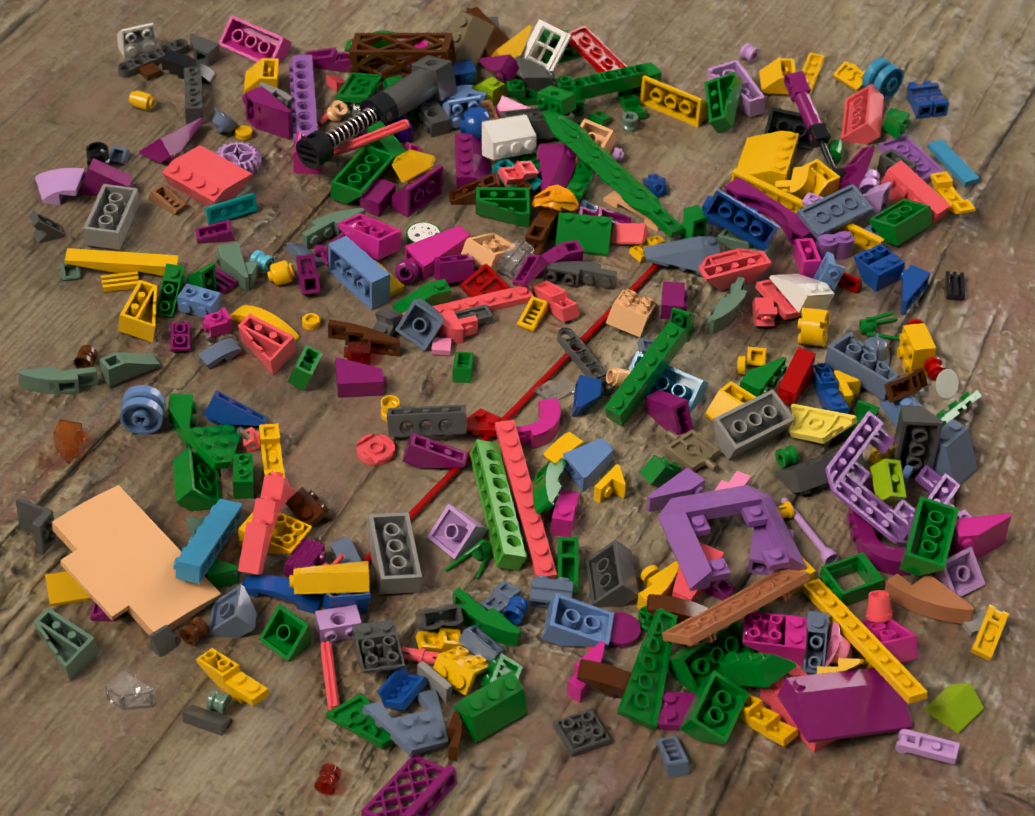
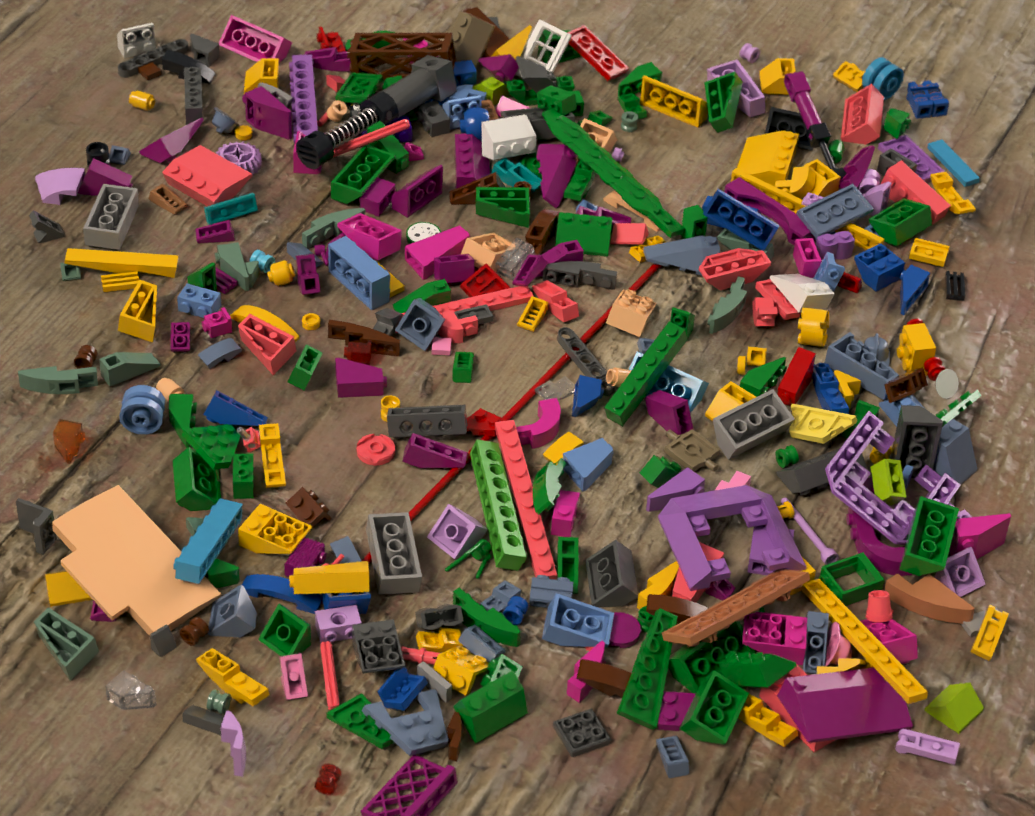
(168, 387): none -> light nougat brick
(172, 284): green slope -> none
(232, 733): none -> lavender slope
(266, 511): coral arch -> none
(293, 676): none -> bright pink slope
(329, 40): none -> red bracket
(403, 274): magenta head -> none
(411, 164): yellow slope -> none
(520, 172): coral slope -> none
(556, 199): light orange helmet -> none
(609, 81): green beam -> none
(611, 483): yellow slope -> none
(649, 572): yellow tile -> none
(656, 184): blue bracket -> none
(673, 296): magenta brick -> none
(812, 68): yellow tile -> none
(869, 324): green plant -> none
(929, 252): none -> yellow plate

